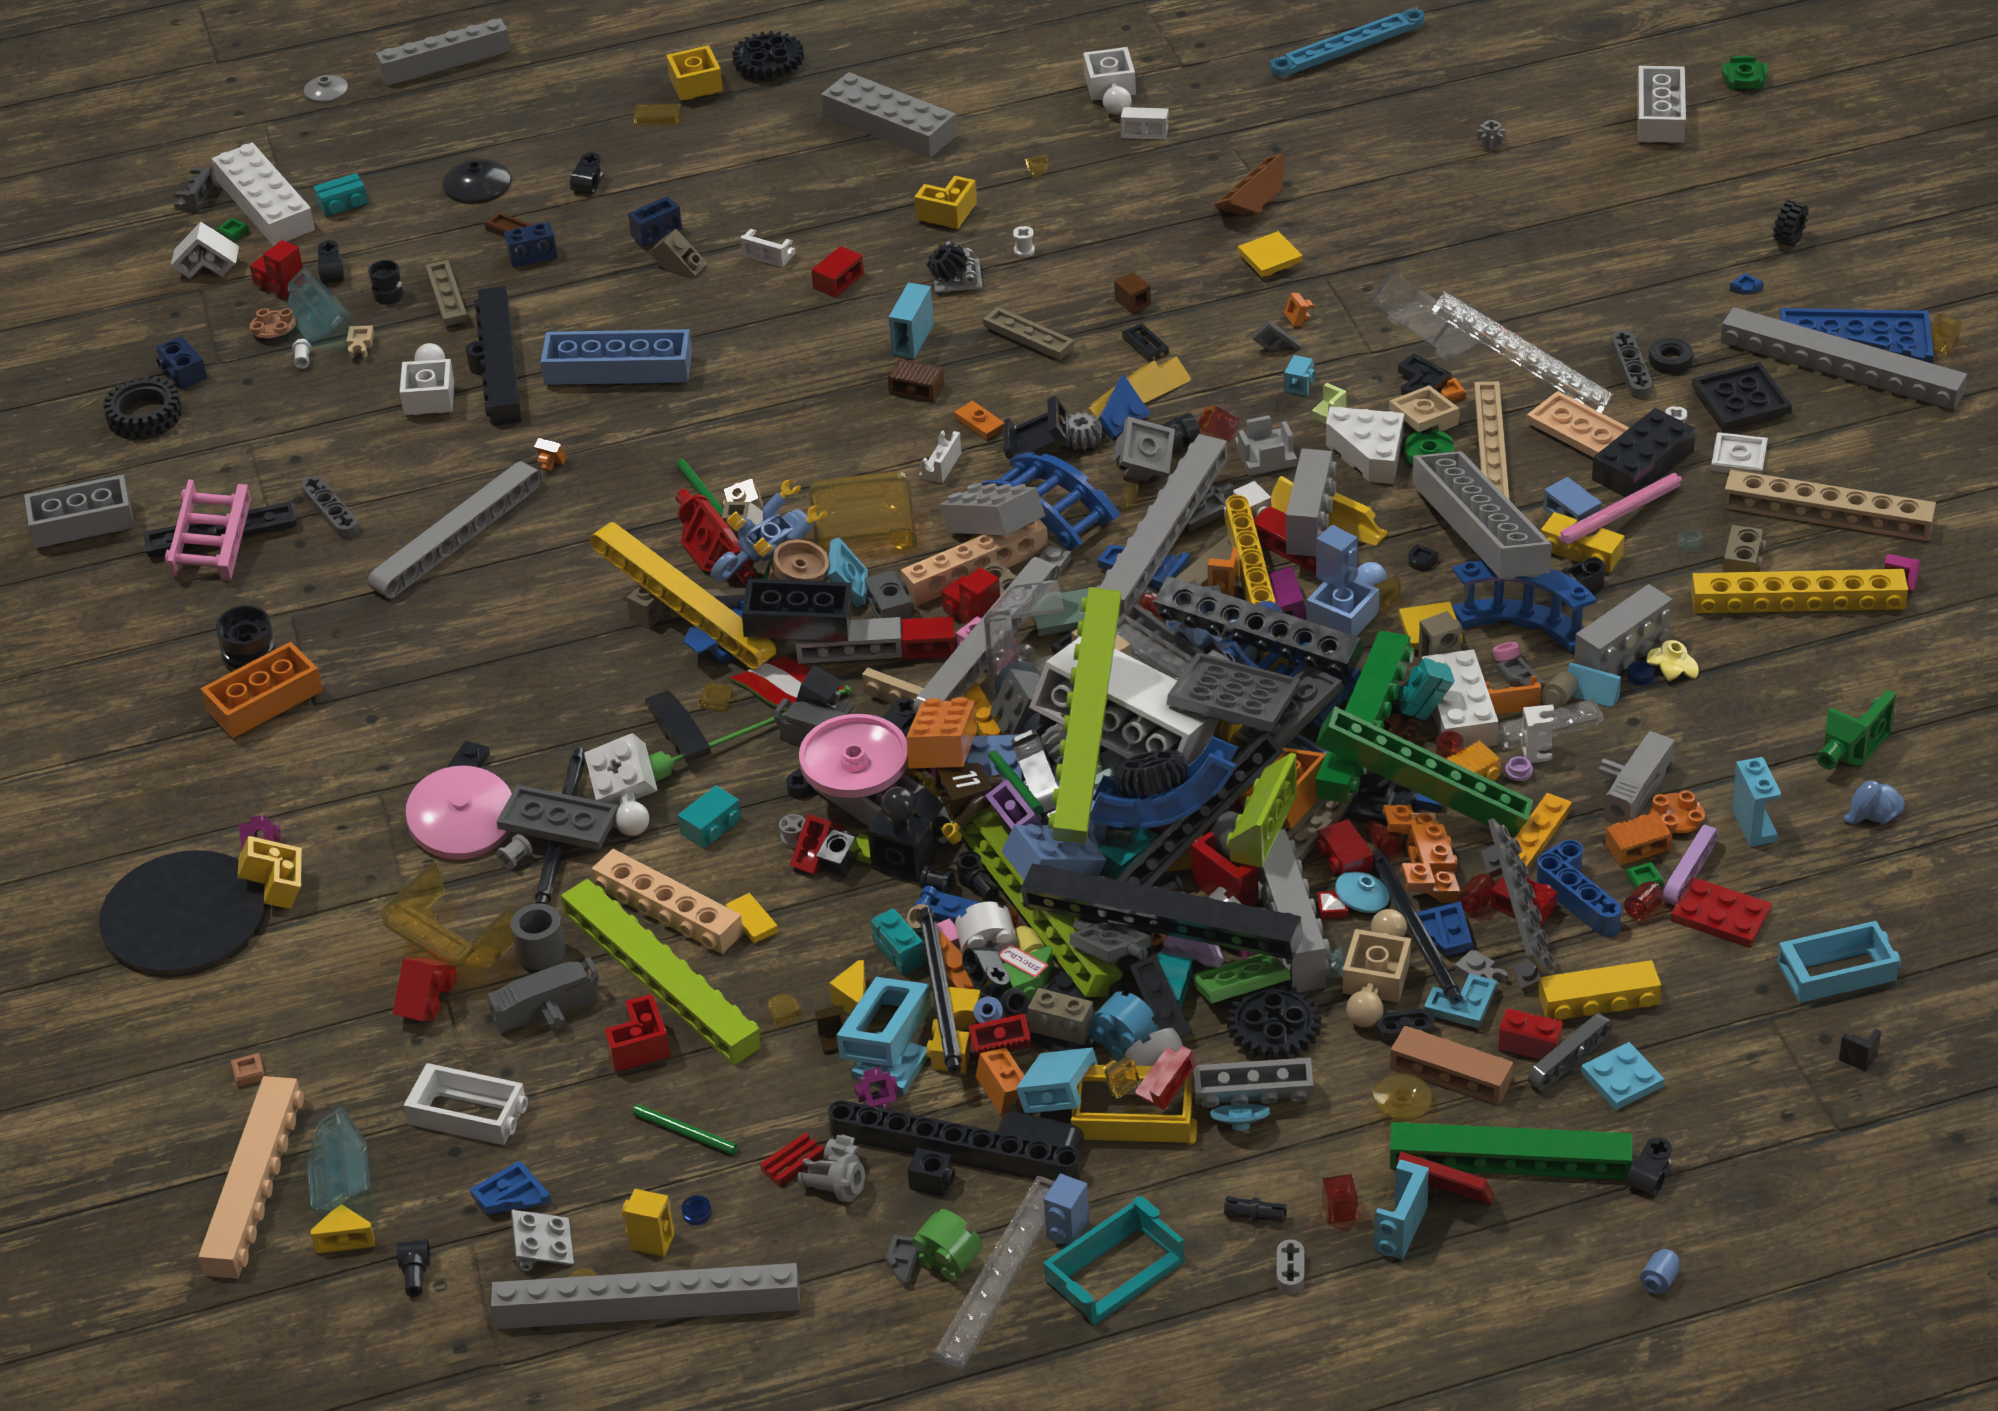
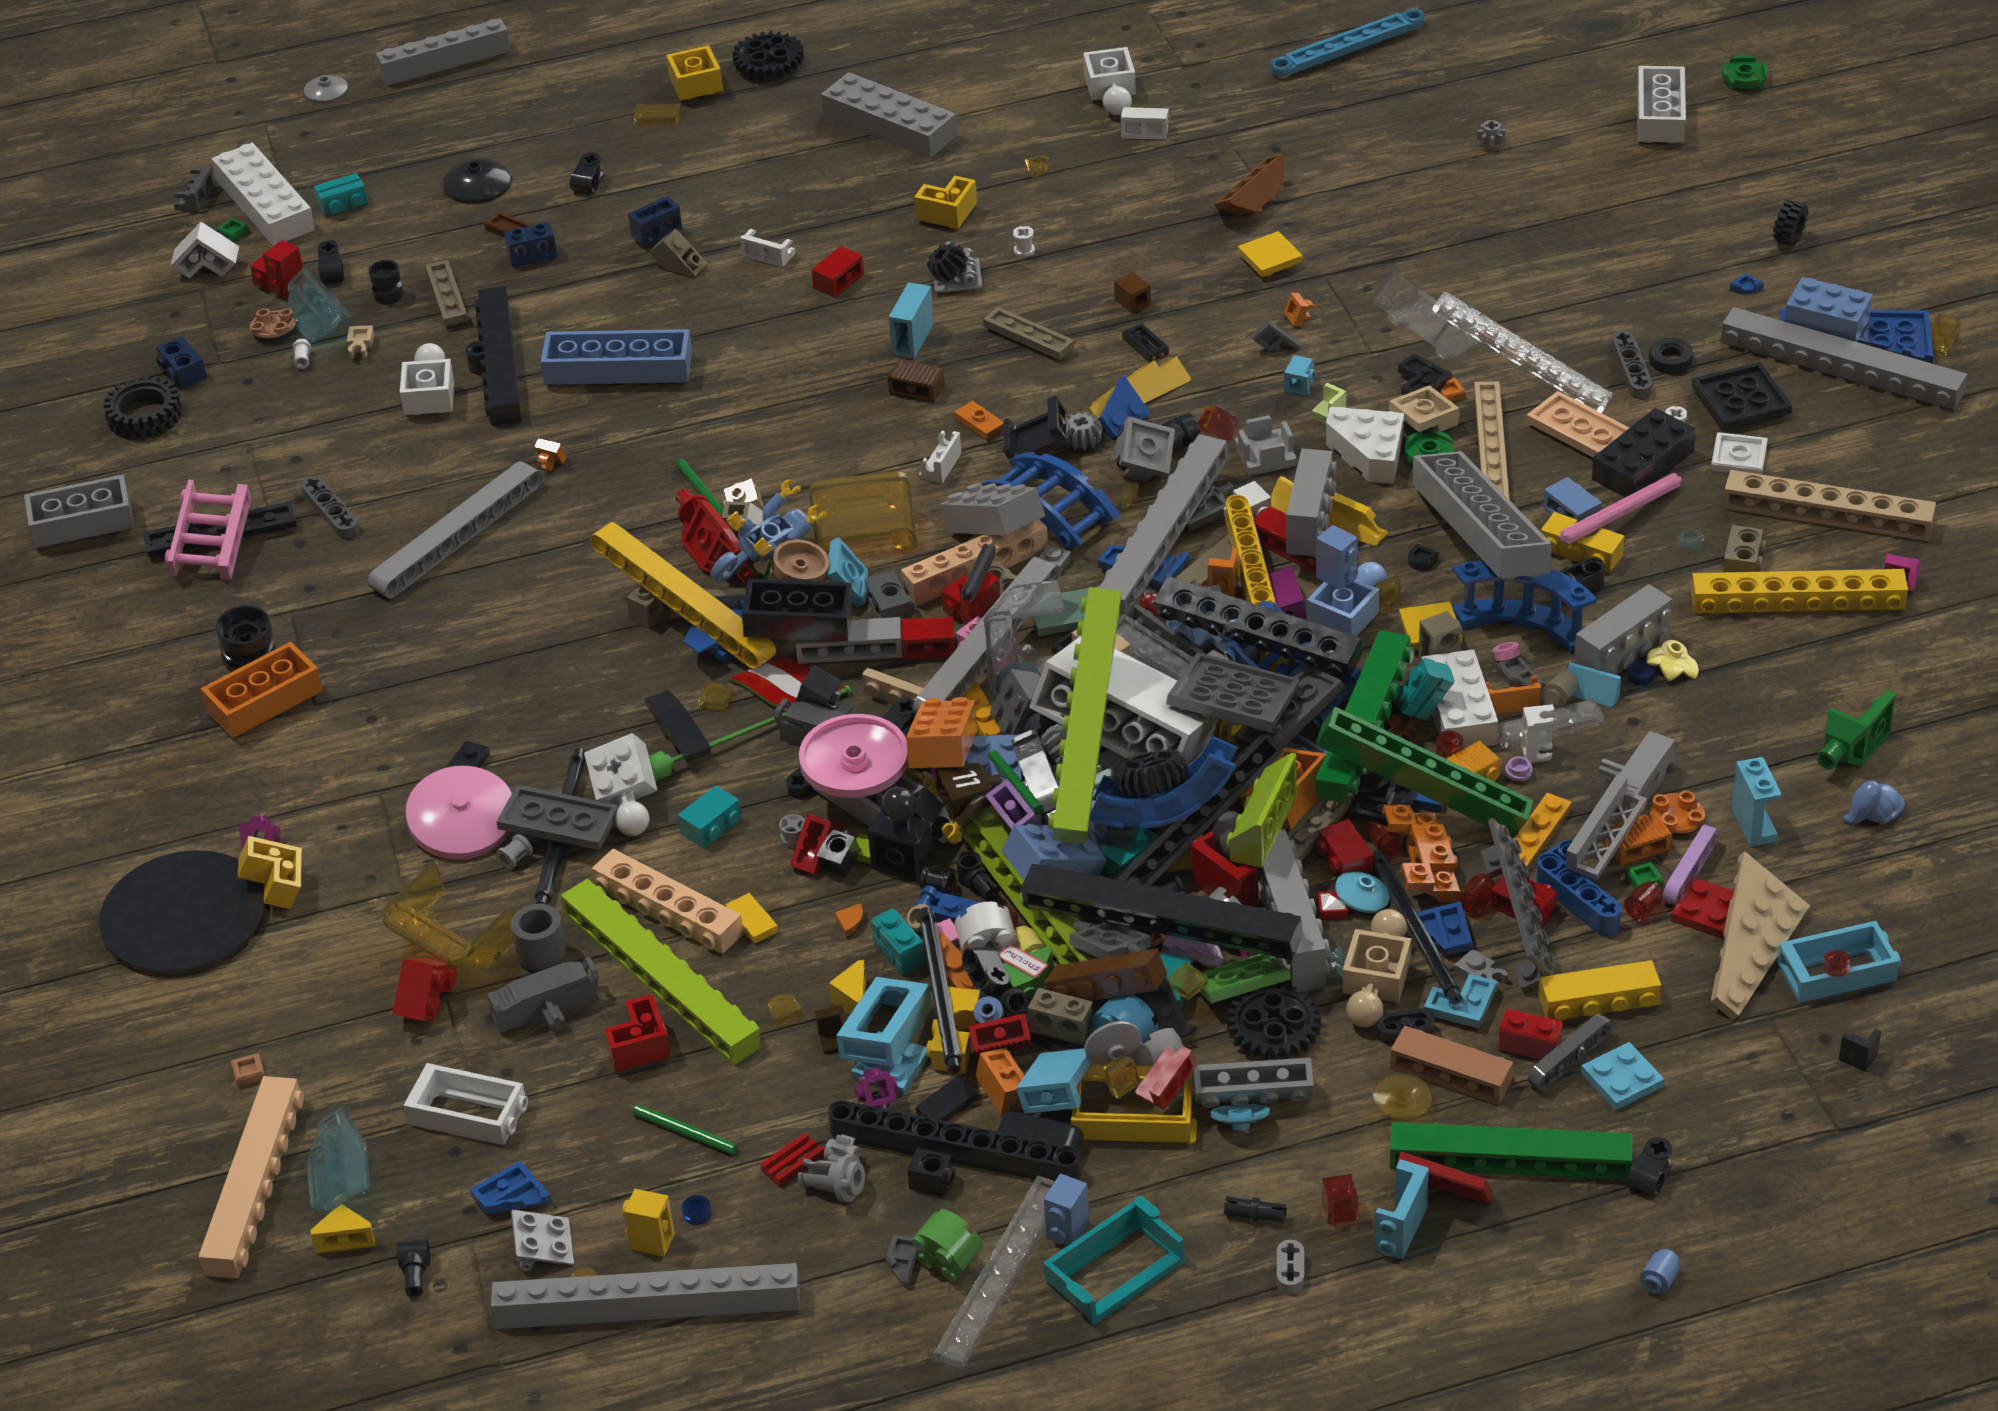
(850, 919): none -> orange tile
(948, 1100): none -> black tile
(978, 572): none -> black axle
(1109, 976): none -> reddish brown brick
(1112, 1042): none -> light grey dish
(1187, 981): none -> clear yellow tile
(1597, 822): none -> light grey fence
(1756, 922): none -> tan wing
(1829, 308): none -> medium blue brick
(1836, 963): none -> clear red bush

